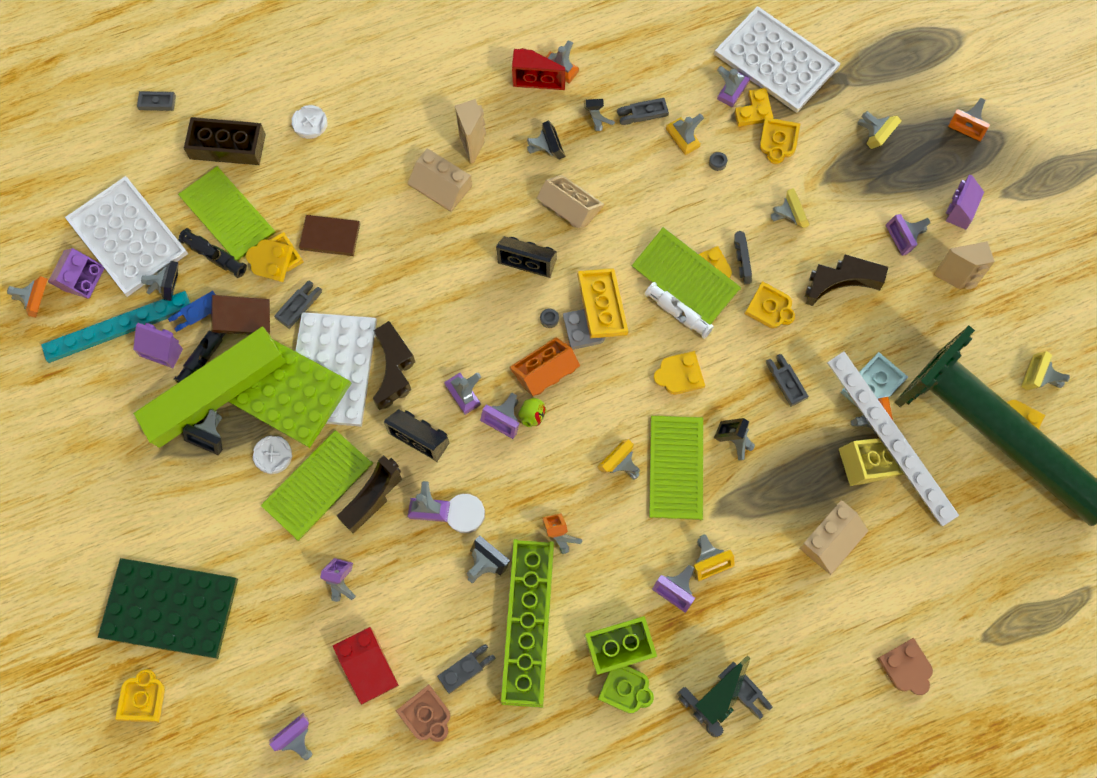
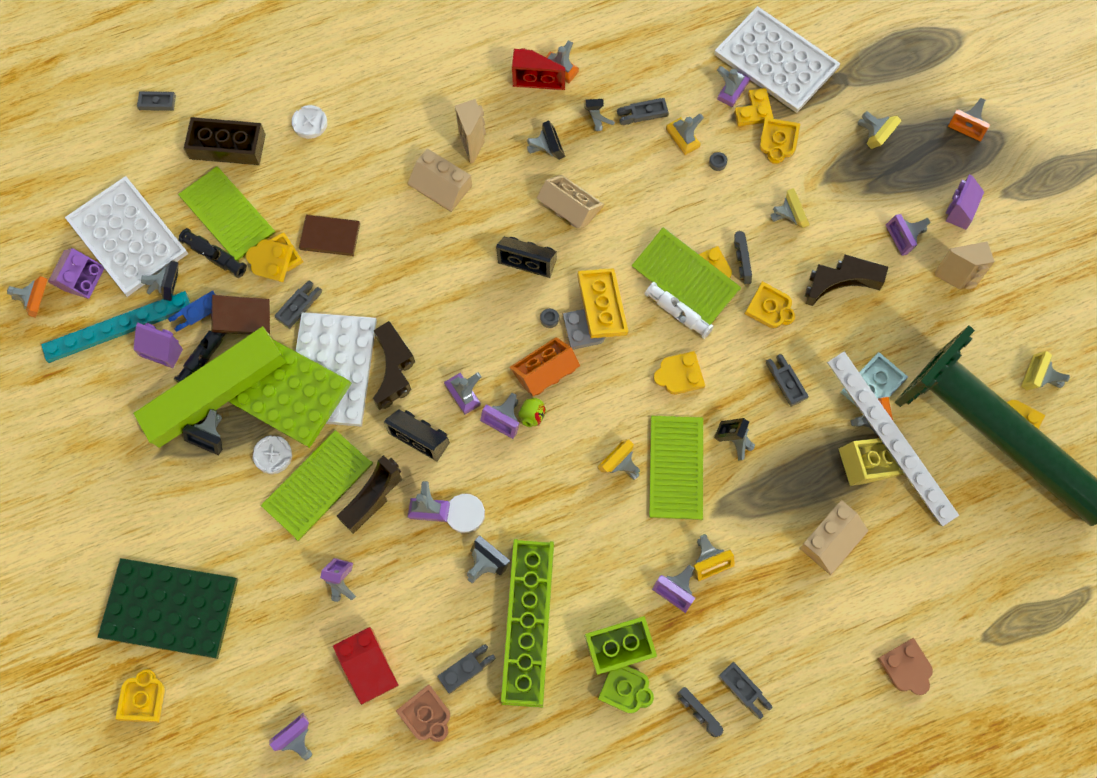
(557, 528): orange piece -> none
(719, 700): dark green slope -> none

